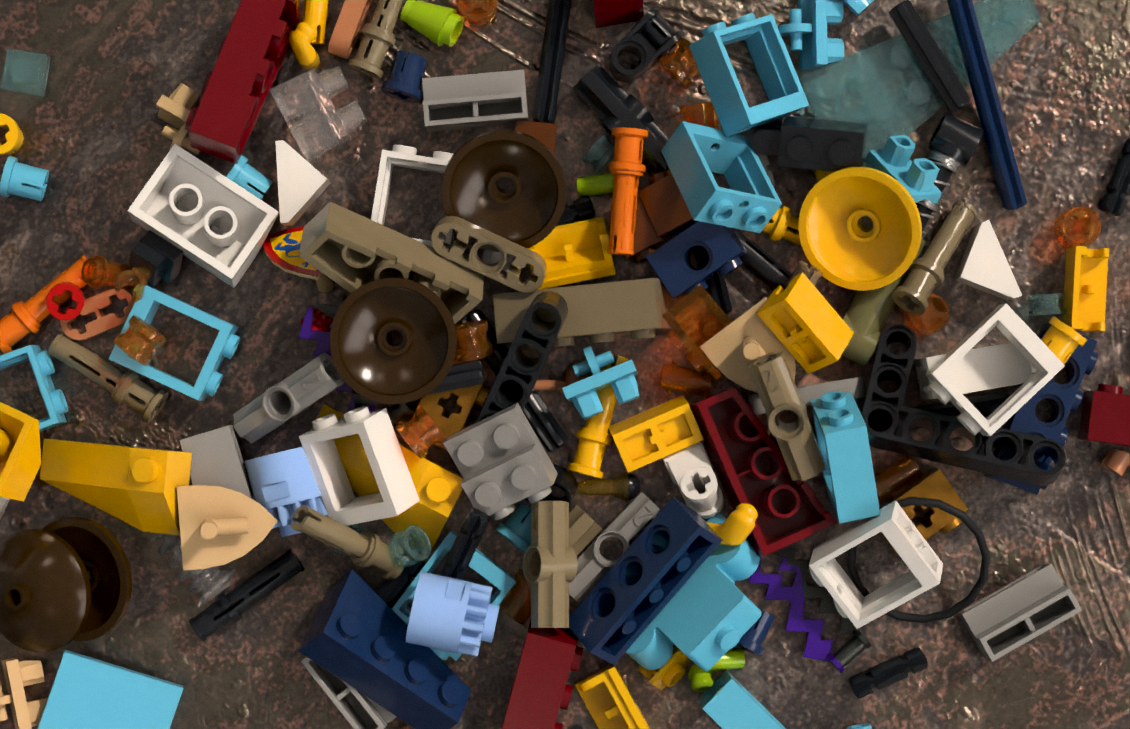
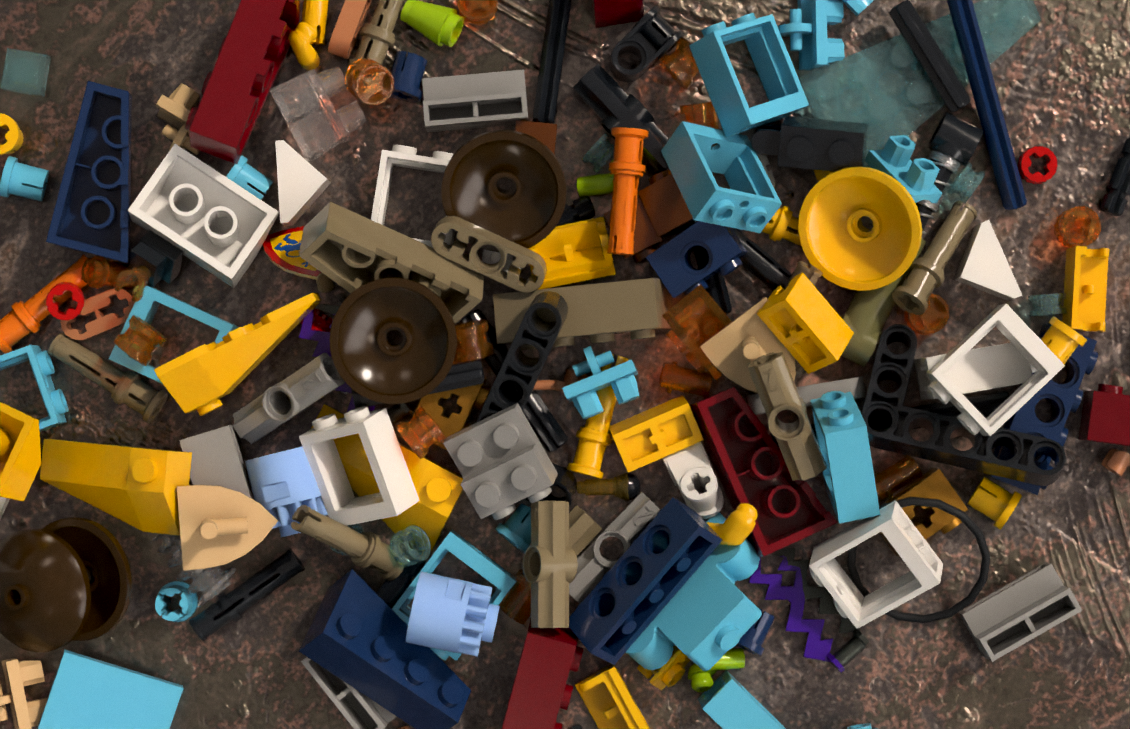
(97, 178): none -> dark blue wedge
(188, 602): none -> medium azure bush
(215, 370): none -> yellow wedge
(377, 86): none -> clear orange wheel
(465, 544): black axle -> none
(888, 672): black axle -> none
(966, 182): none -> clear light blue bush
(994, 502): none -> yellow bush
(1025, 162): none -> red bush

